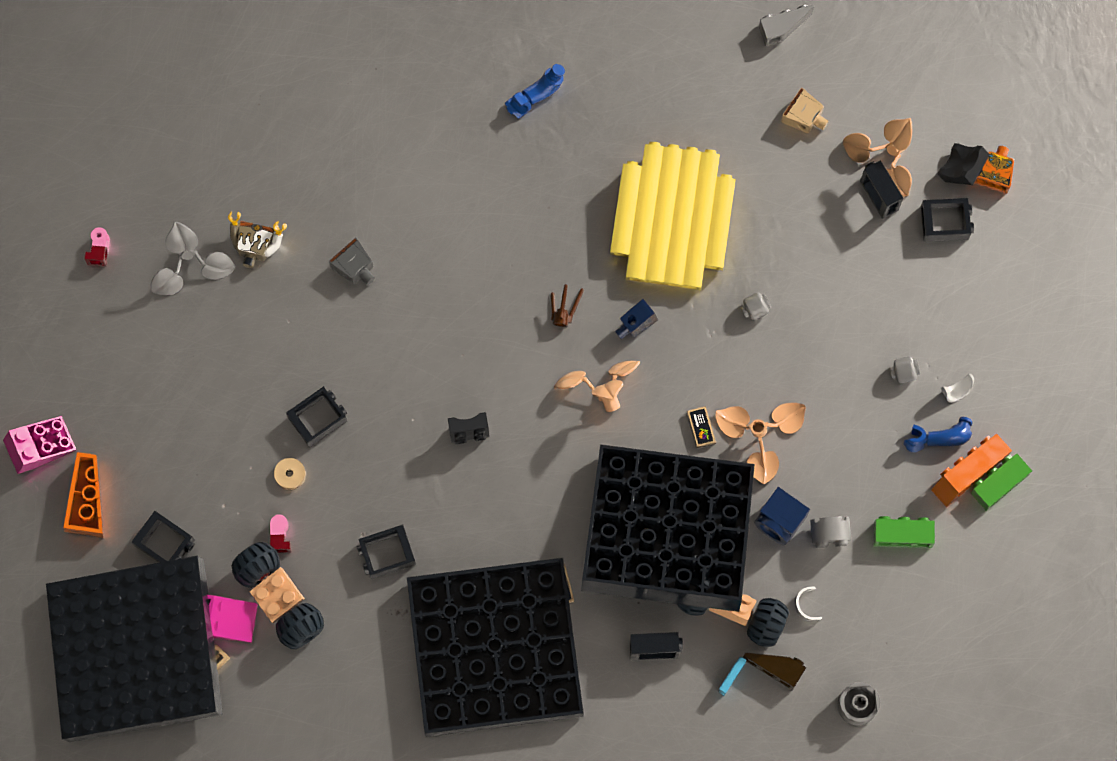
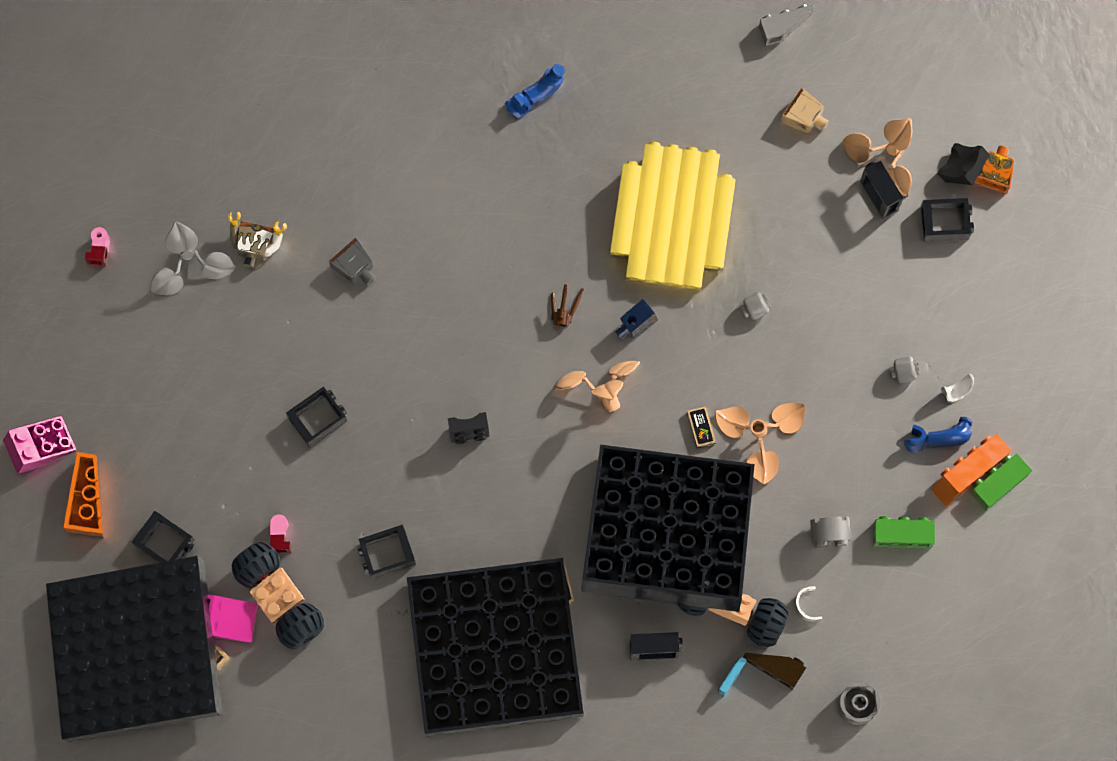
(285, 466): tan piece -> none
(781, 516): dark blue piece -> none

